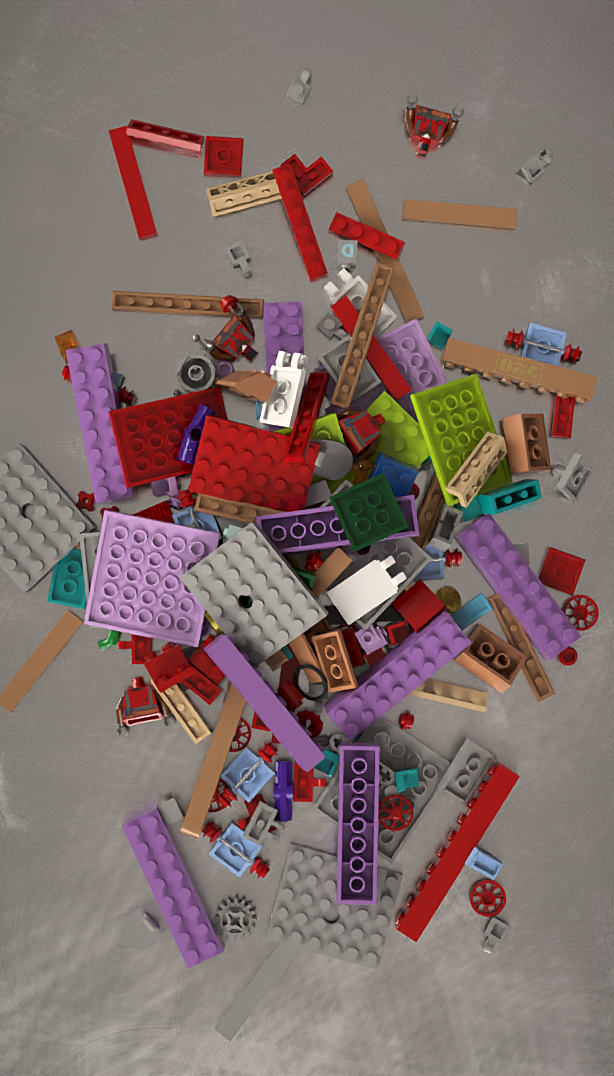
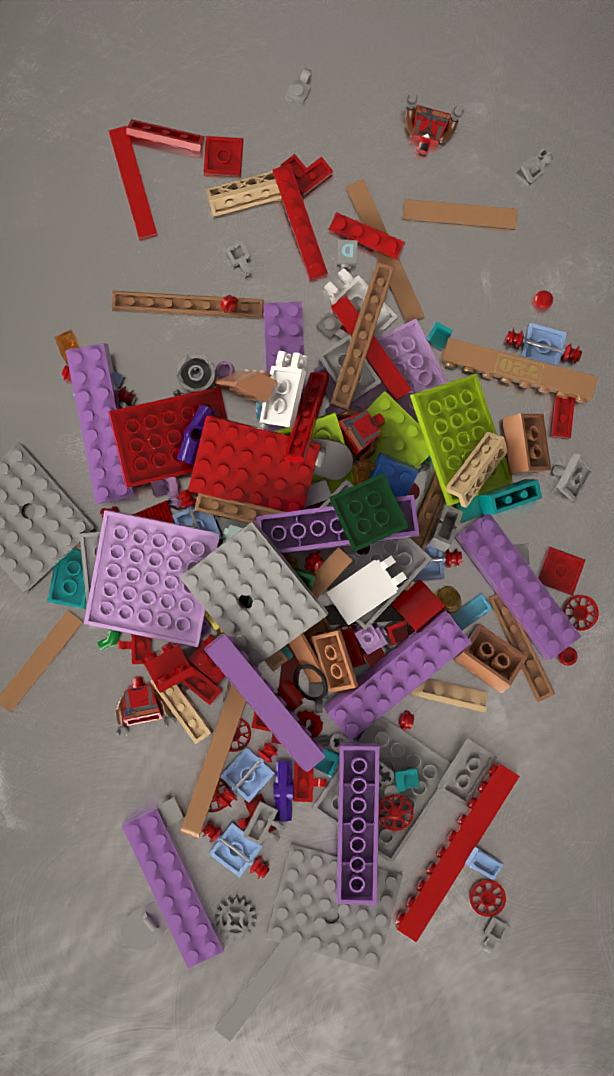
(84, 496): red plate -> none
(196, 338): light grey hinge -> none
(234, 339): torso -> none
(543, 300): none -> red piece

